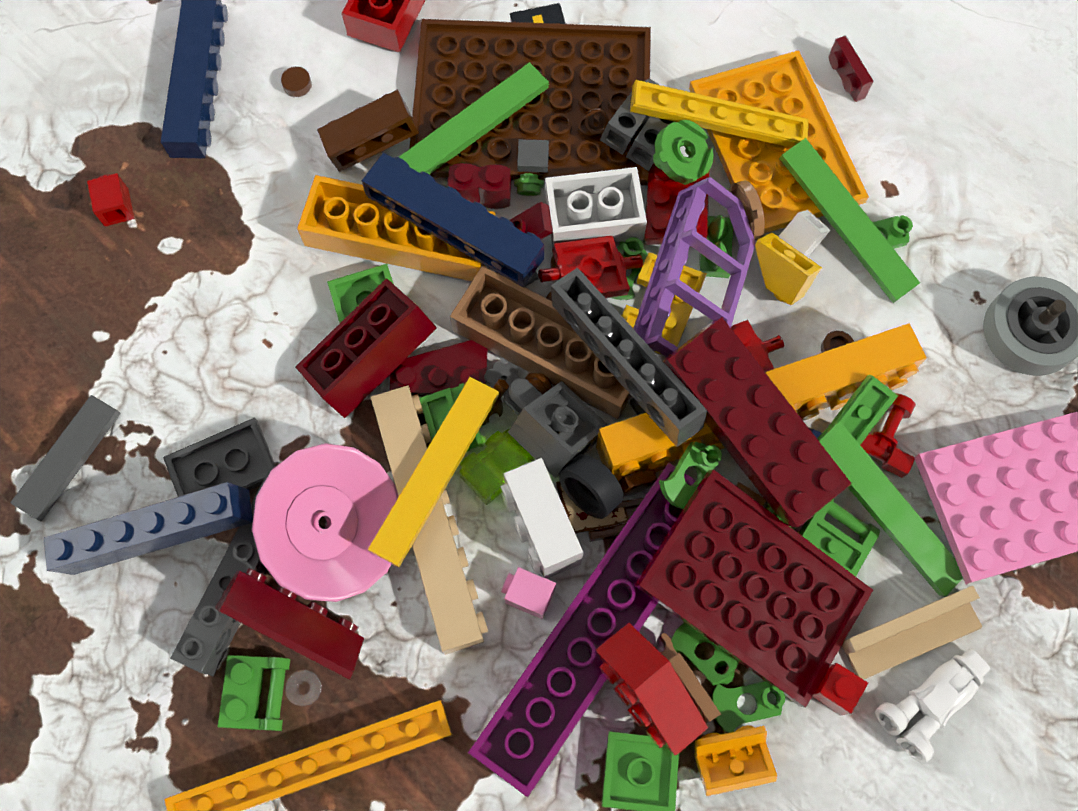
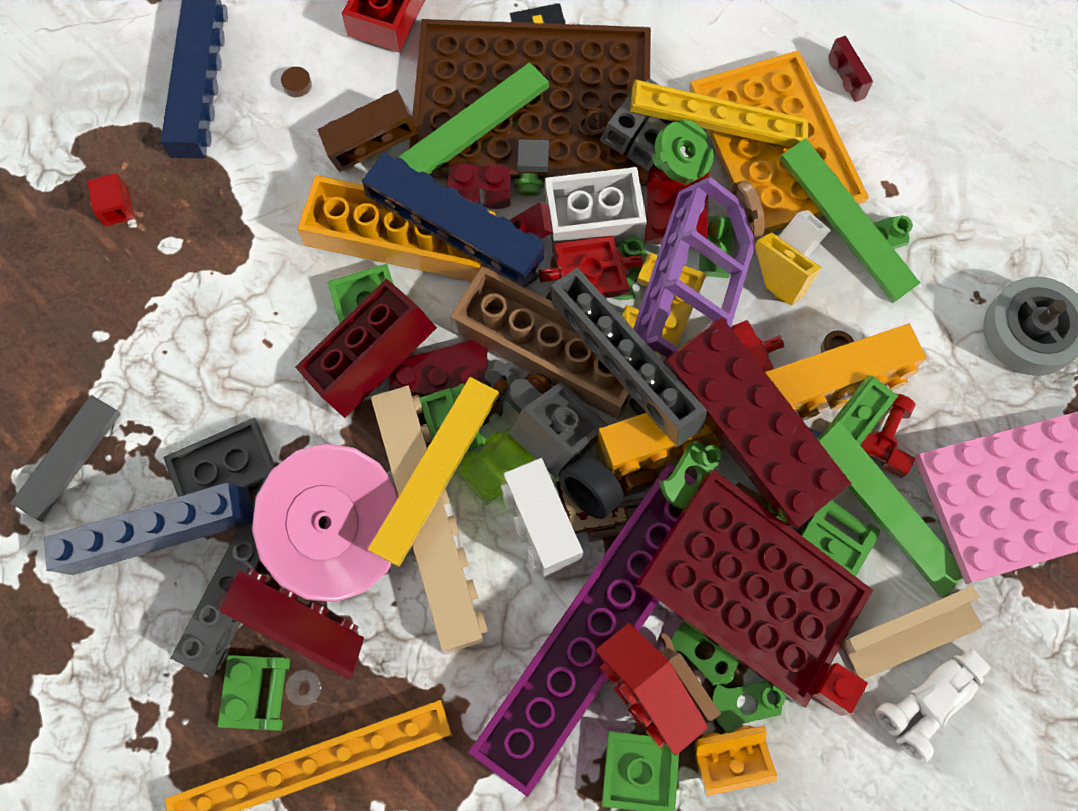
(528, 592): bright pink brick -> none

